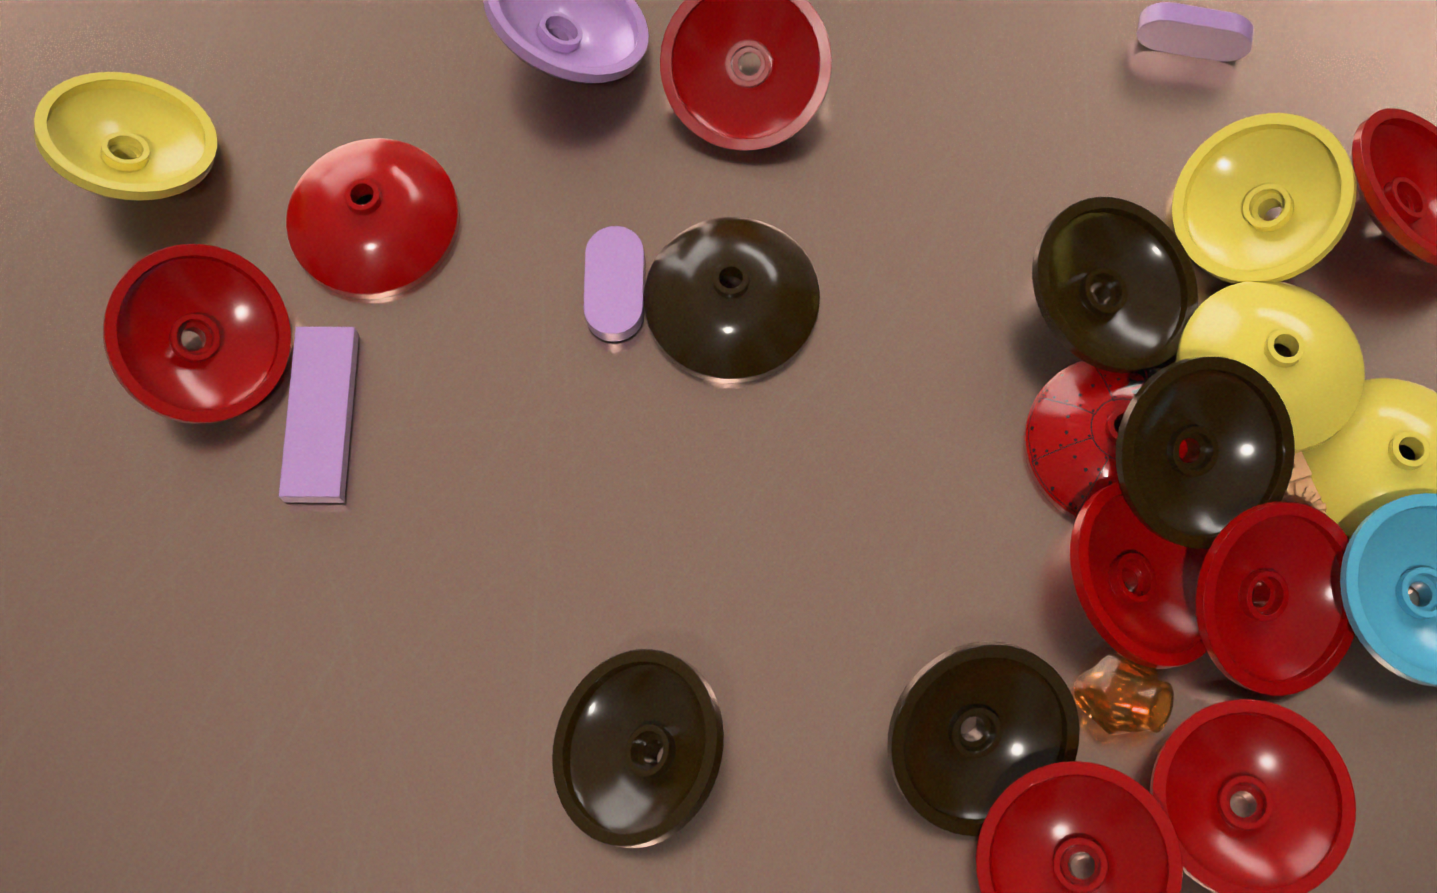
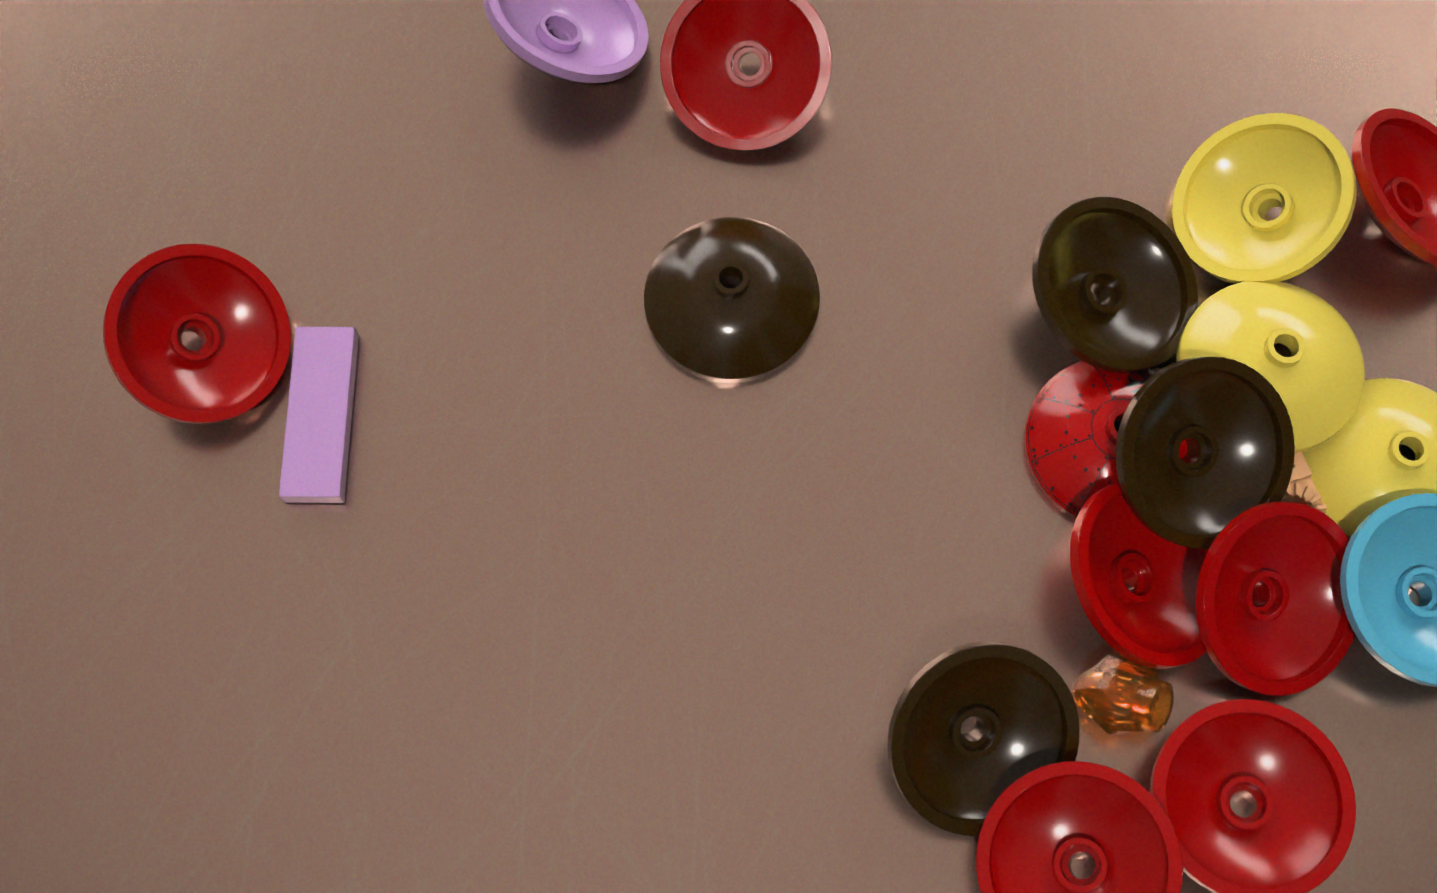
(125, 136): light yellow dish -> none
(376, 245): red dish -> none
(611, 745): dark brown dish -> none
(614, 283): lavender tile -> none
(1195, 31): lavender tile -> none

